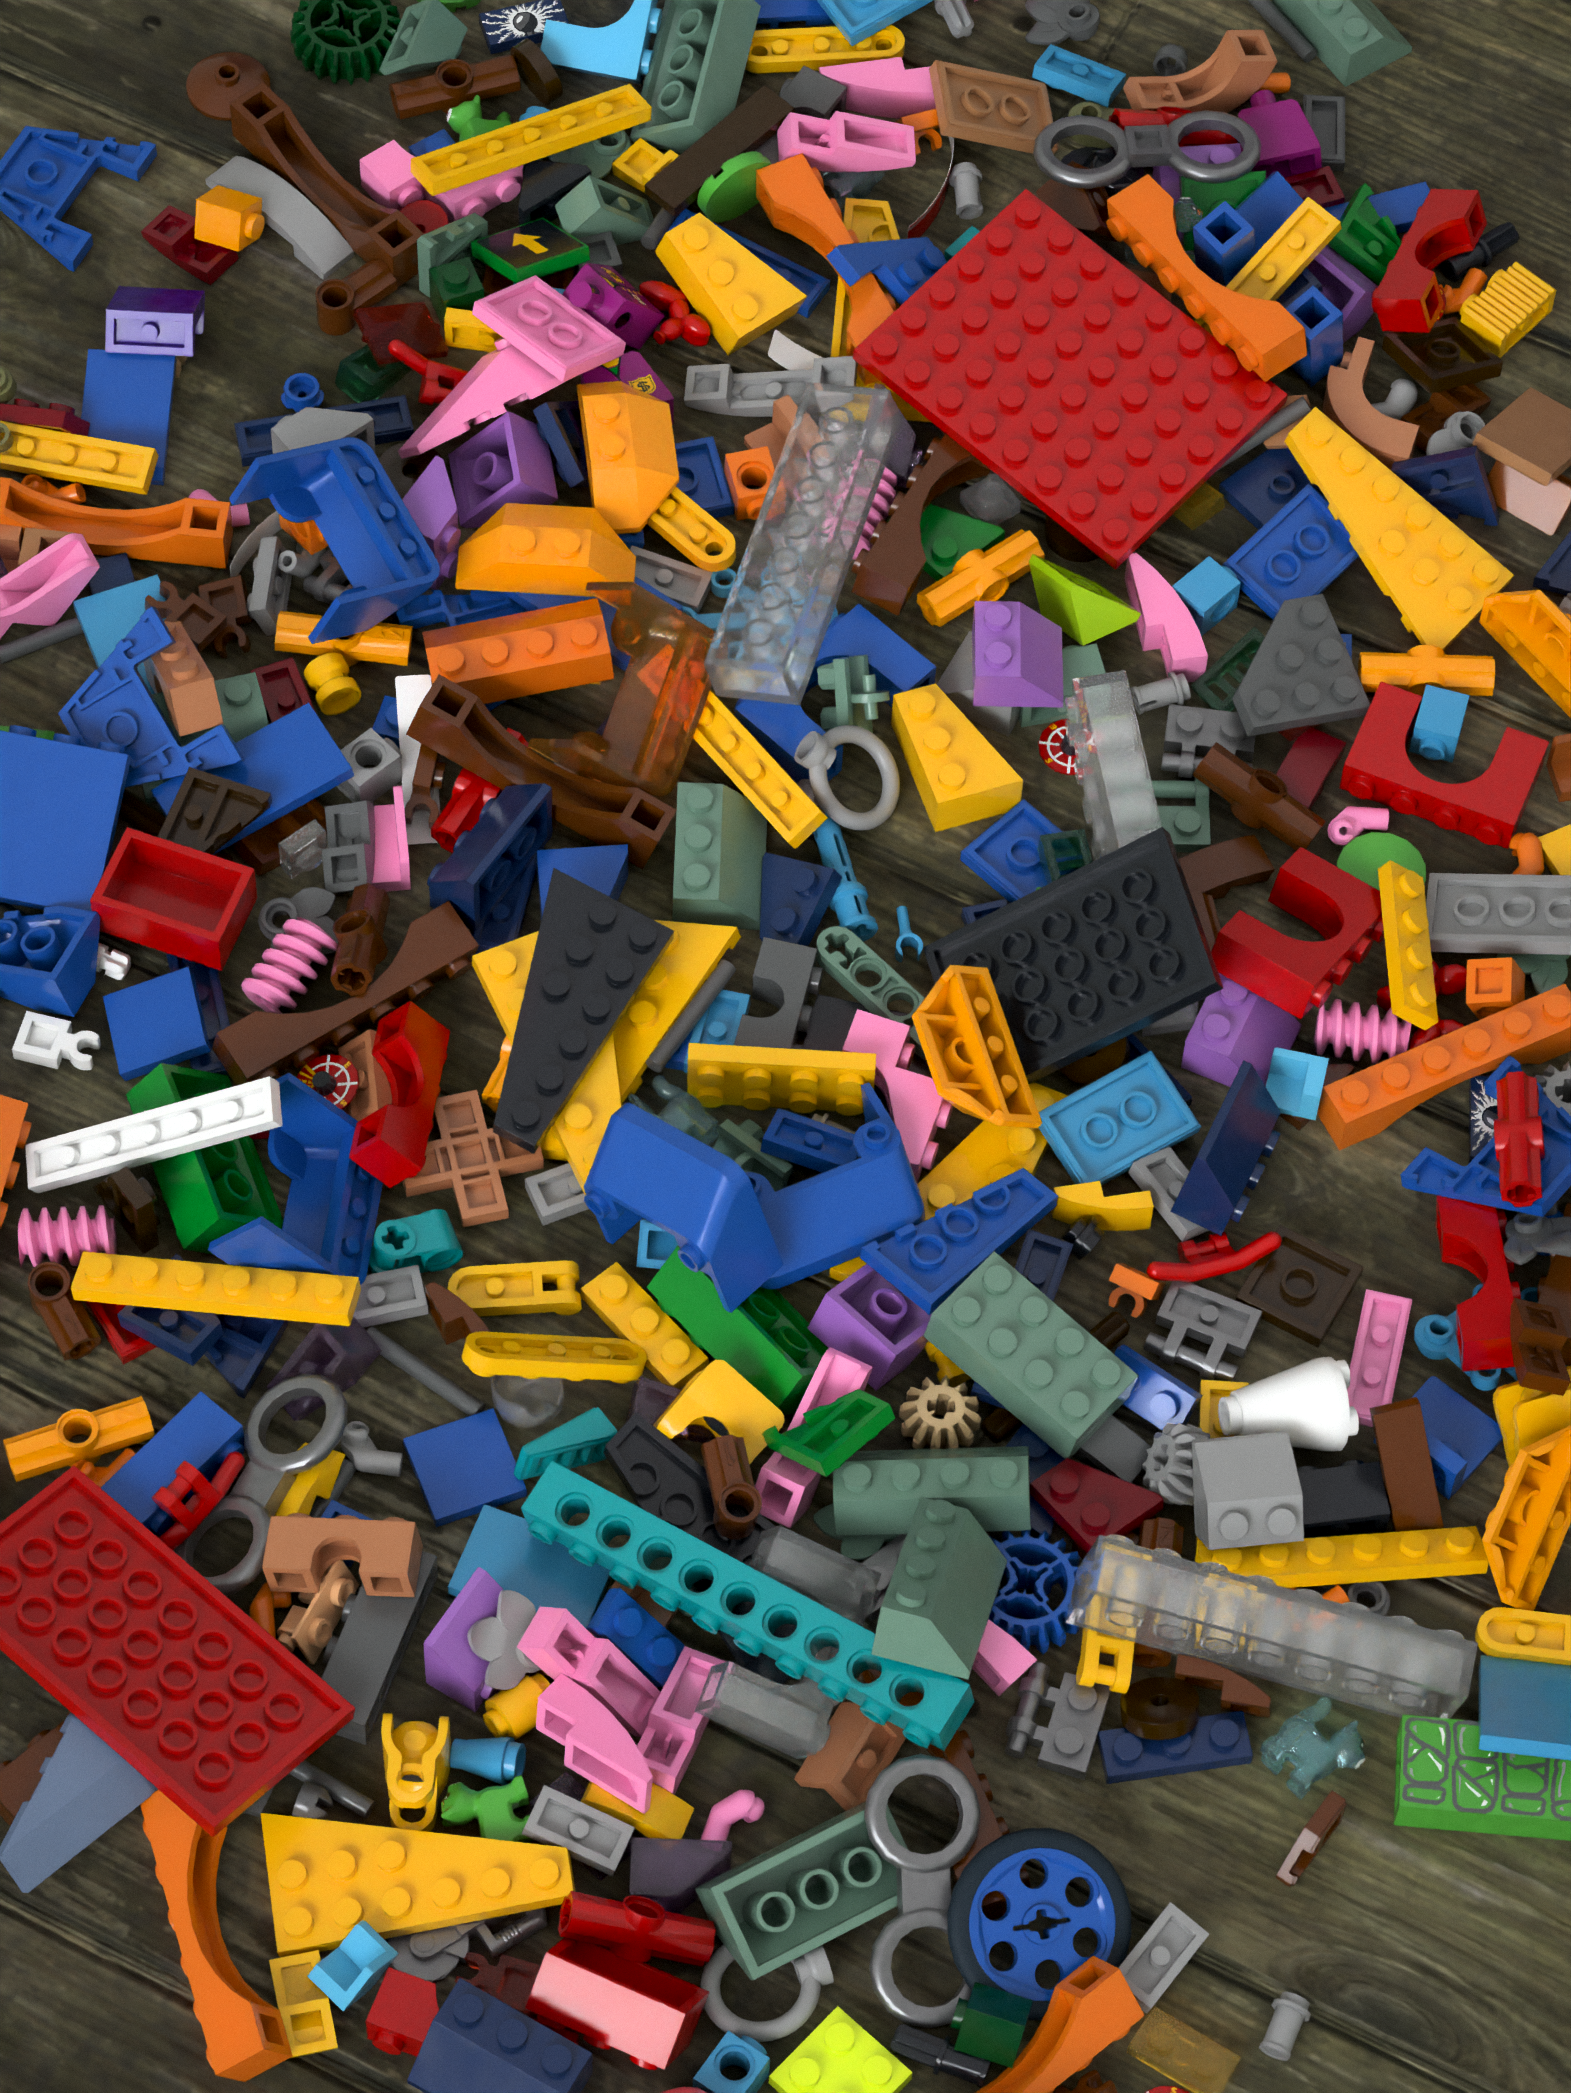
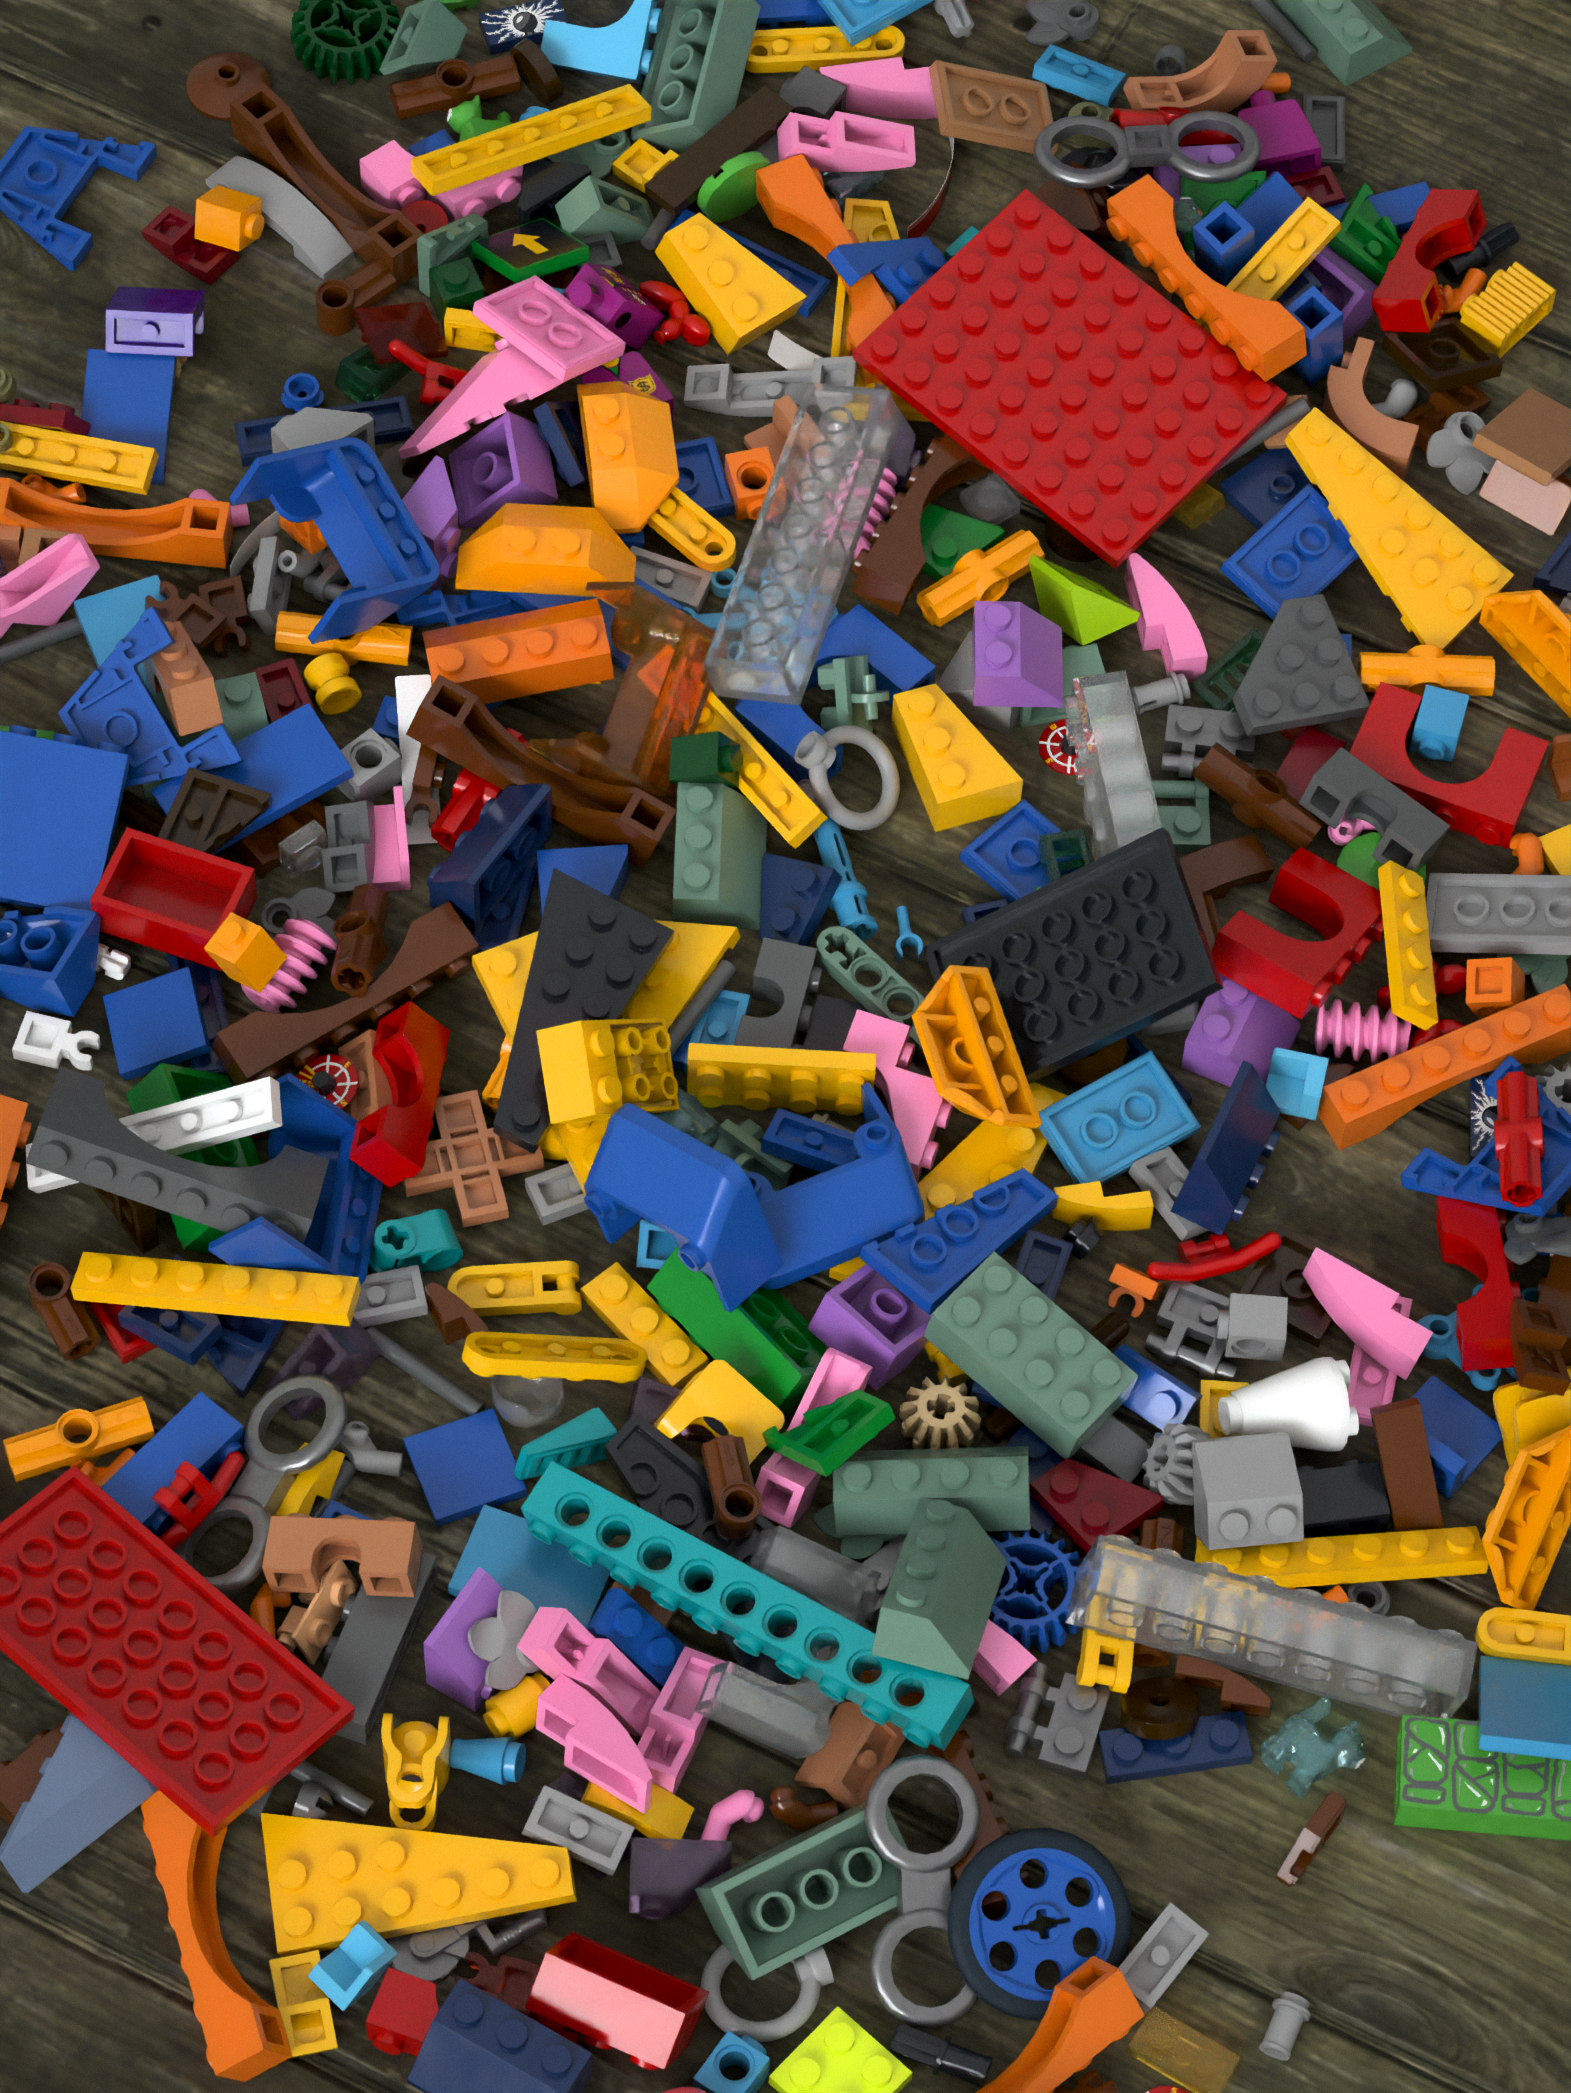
(65, 1235): bright pink piece -> none
(90, 1145): none -> dark grey arch
(113, 572): dark blue tile -> none
(245, 952): none -> light orange brick
(491, 1807): bright green animal -> none
(604, 1064): none -> yellow slope
(636, 1928): red piece -> none
(705, 759): none -> dark green brick
(796, 1813): none -> reddish brown arm
(925, 126): orange tile -> none
(966, 181): light grey pin -> none
(991, 2024): dark green brick -> none
(1209, 593): dark azure brick -> none
(1254, 1327): none -> light grey brick
(1351, 789): none -> dark grey arch
(1366, 1313): none -> bright pink slope
(1452, 483): dark blue wing -> none

